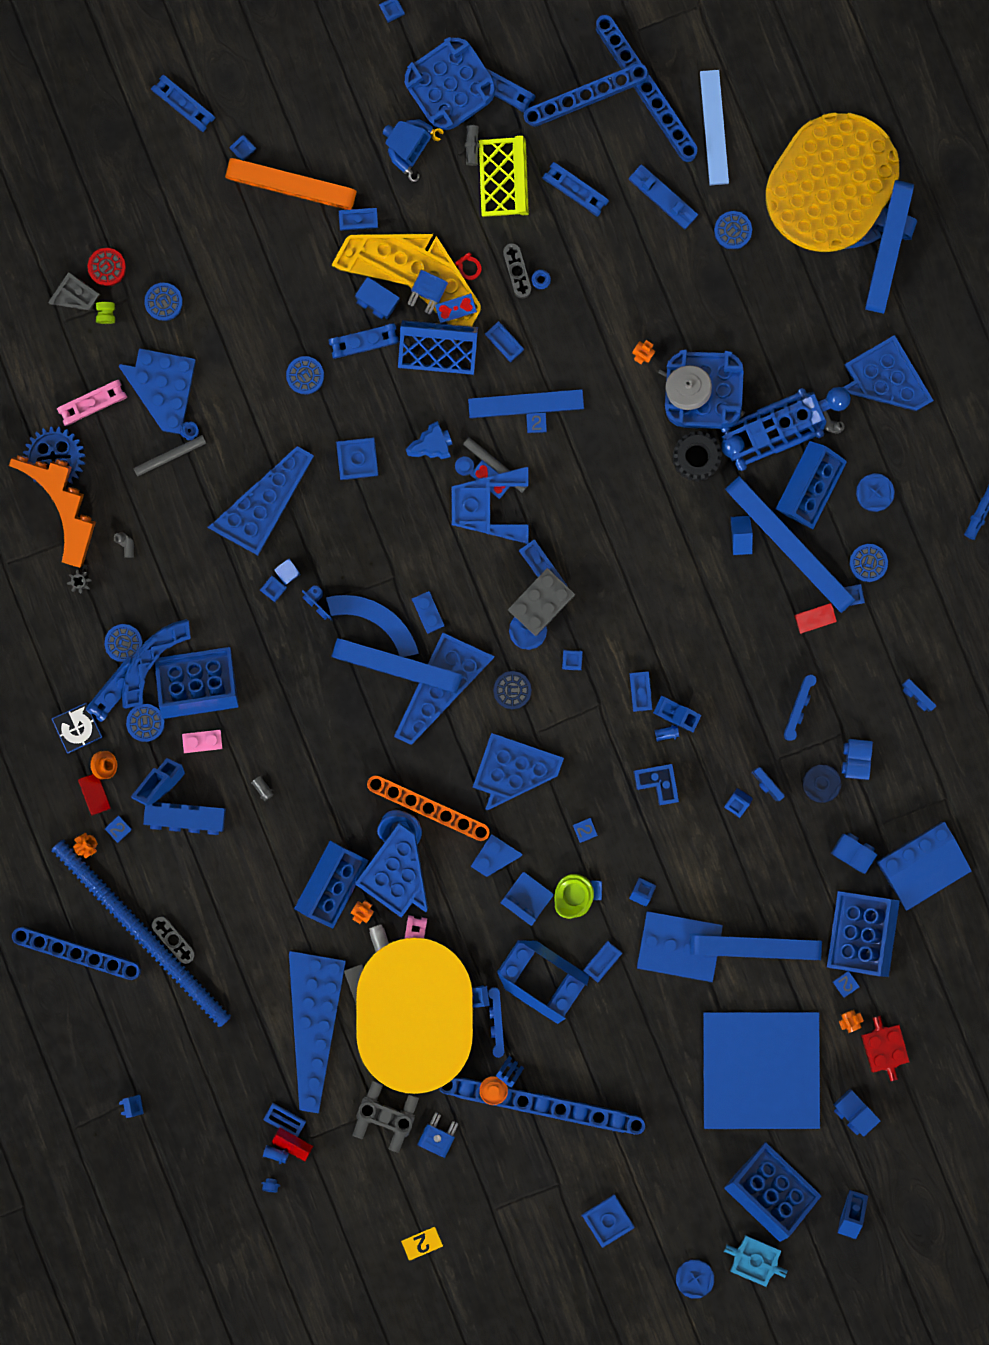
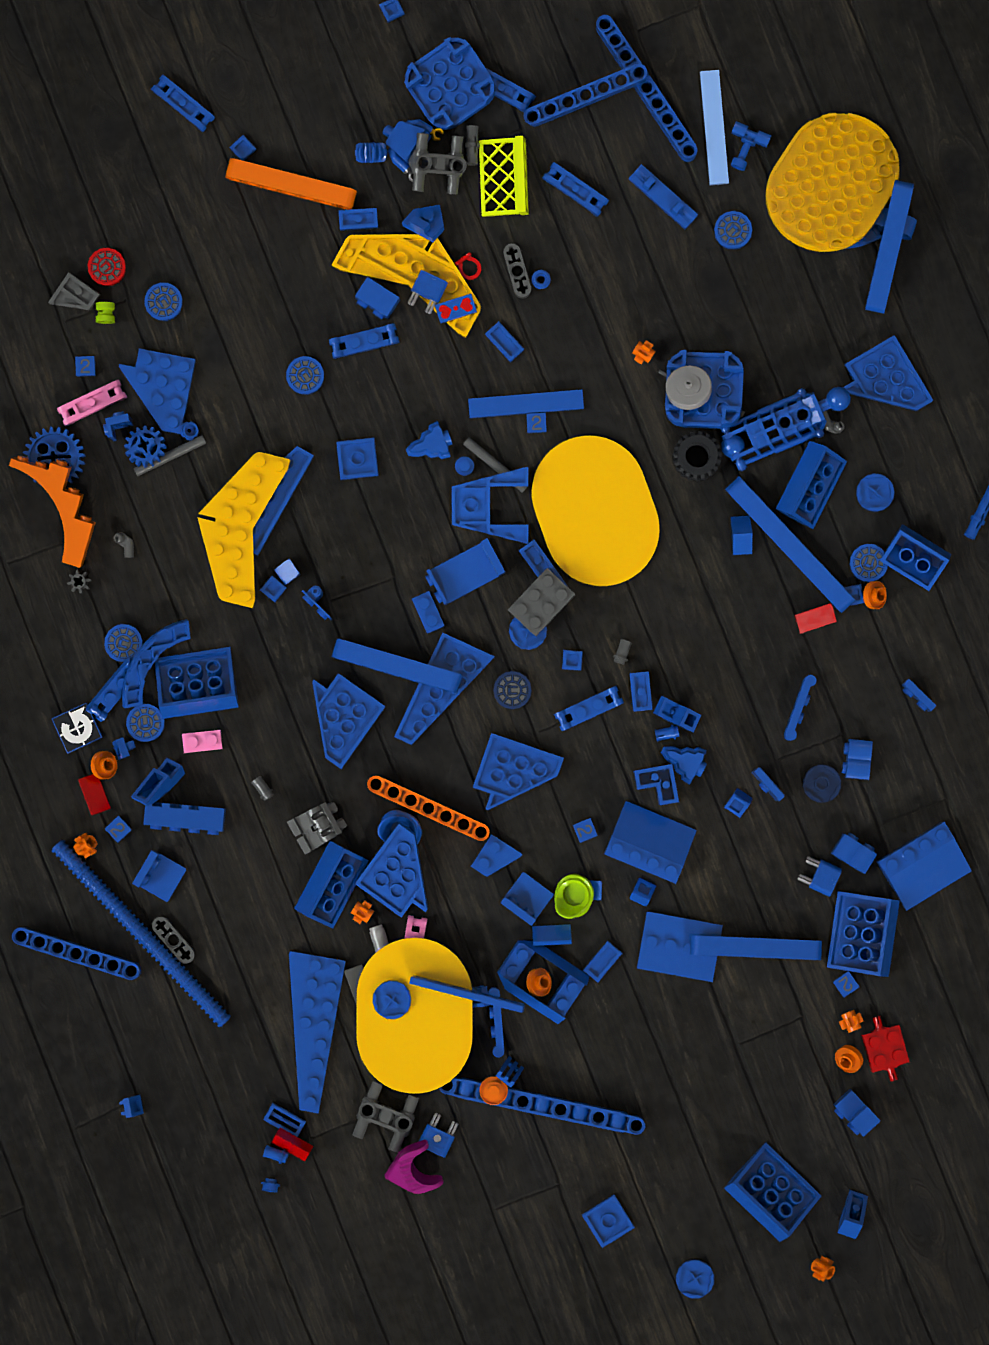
(85, 366): none -> blue tile
(118, 421): none -> blue bracket
(122, 748): none -> blue tile
(138, 448): none -> blue gear
(159, 875): none -> blue bracket
(236, 514): none -> yellow wing
(316, 826): none -> dark grey hips
(344, 717): none -> blue wing
(371, 152): none -> blue gear
(377, 614): blue tile -> none
(392, 999): none -> blue tile
(407, 1176): none -> magenta animal
(422, 1243): yellow sticker -> none
(425, 222): none -> blue plate
(437, 163): none -> dark grey piece
(441, 332): blue fence -> none
(465, 572): none -> blue panel
(467, 993): none -> blue tile
(484, 470): tile -> none
(538, 982): none -> orange plate
(551, 935): none -> blue tile
(588, 708): none -> blue plate
(595, 510): none -> yellow tile
(622, 652): none -> dark grey pin
(650, 842): none -> blue slope
(686, 762): none -> blue rock
(749, 139): none -> blue bar
(755, 1260): dark azure plate -> none
(761, 1070): blue tile -> none
(822, 1268): none -> orange gear
(824, 878): none -> blue piece
(849, 1059): none -> orange plate
(874, 595): none -> orange plate
(915, 557): none -> blue slope

